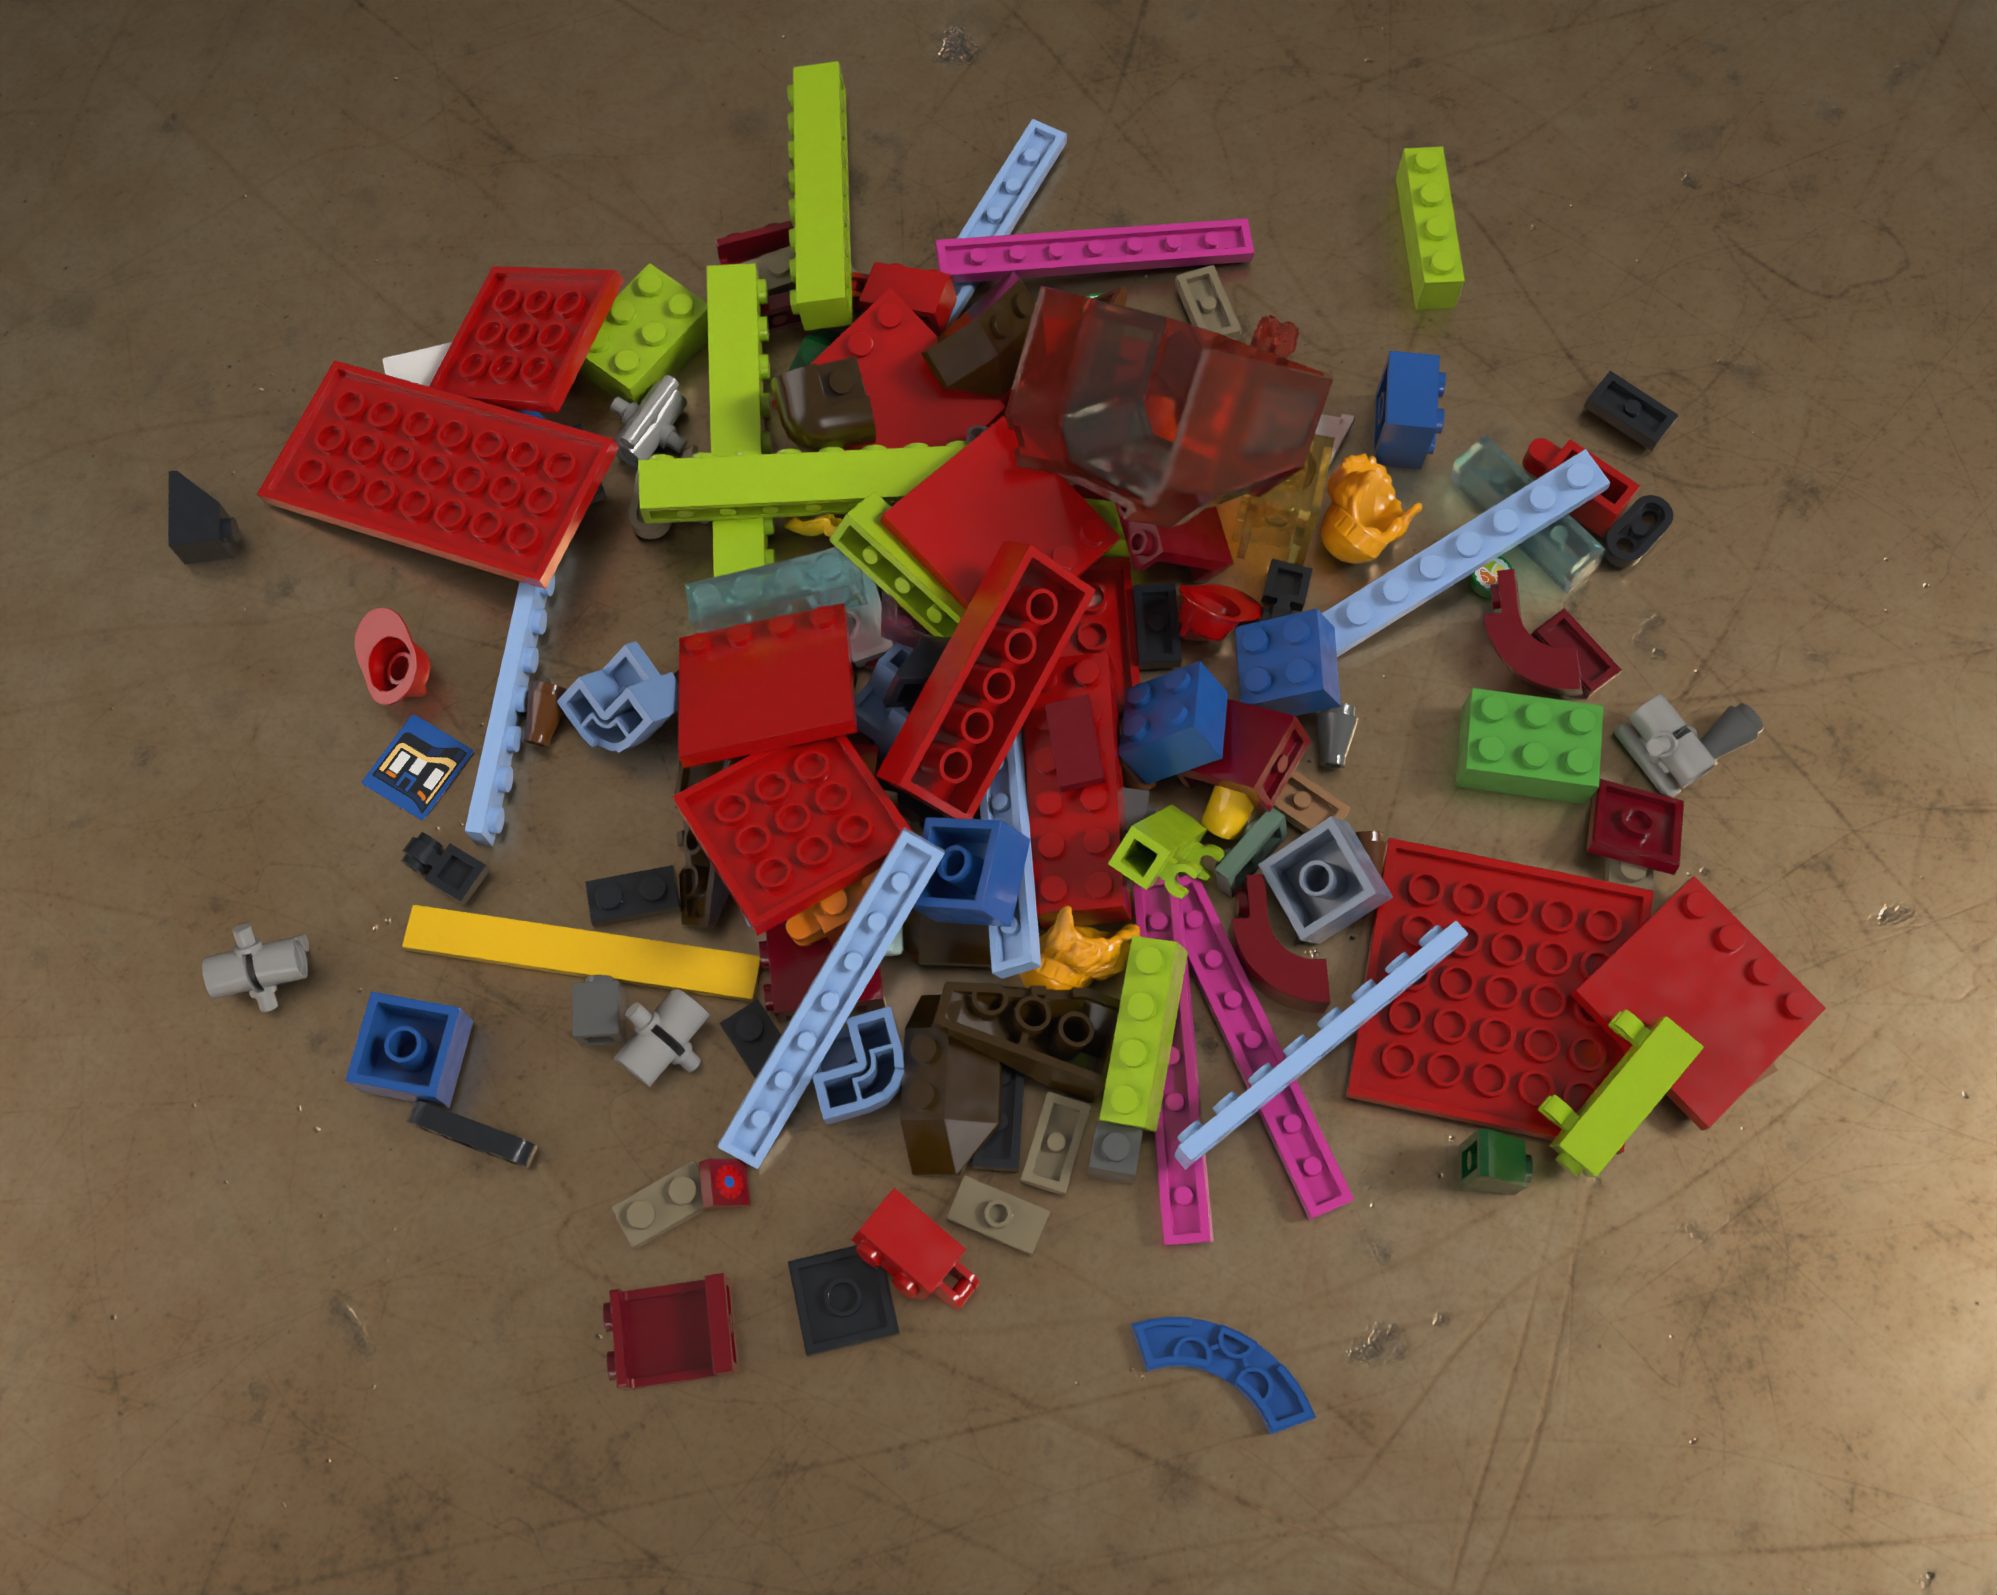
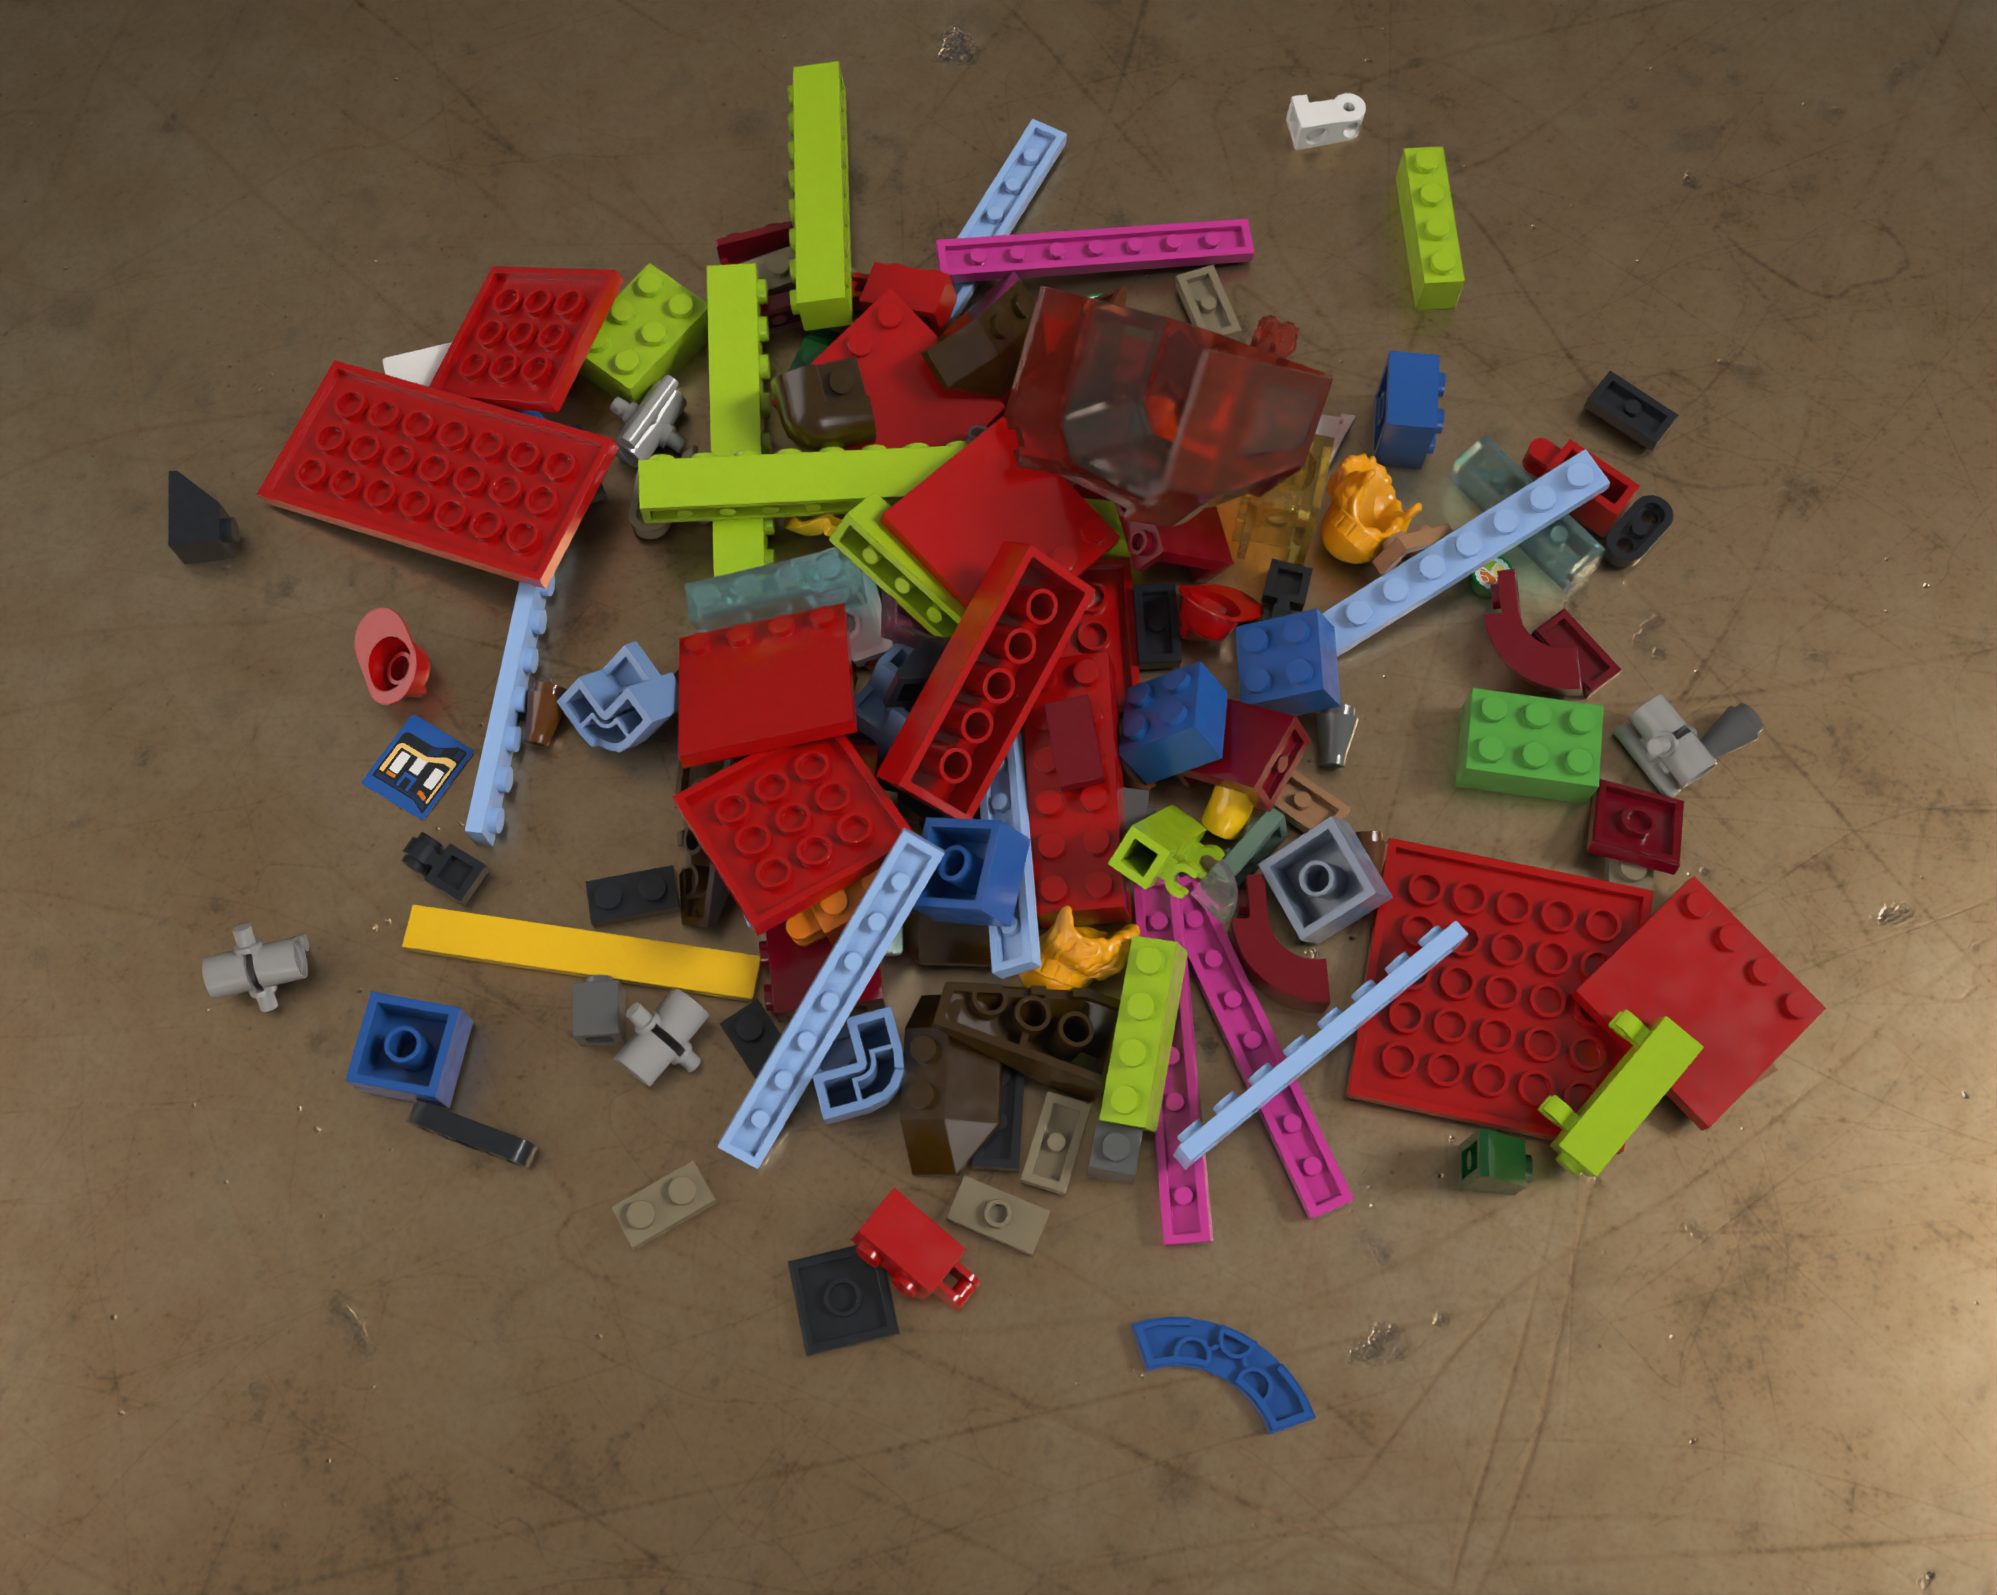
(671, 1333): dark red panel -> none
(724, 1184): dark red tile -> none
(1218, 892): none -> clear tile
(1325, 120): none -> white leg
(1404, 546): none -> medium nougat plate

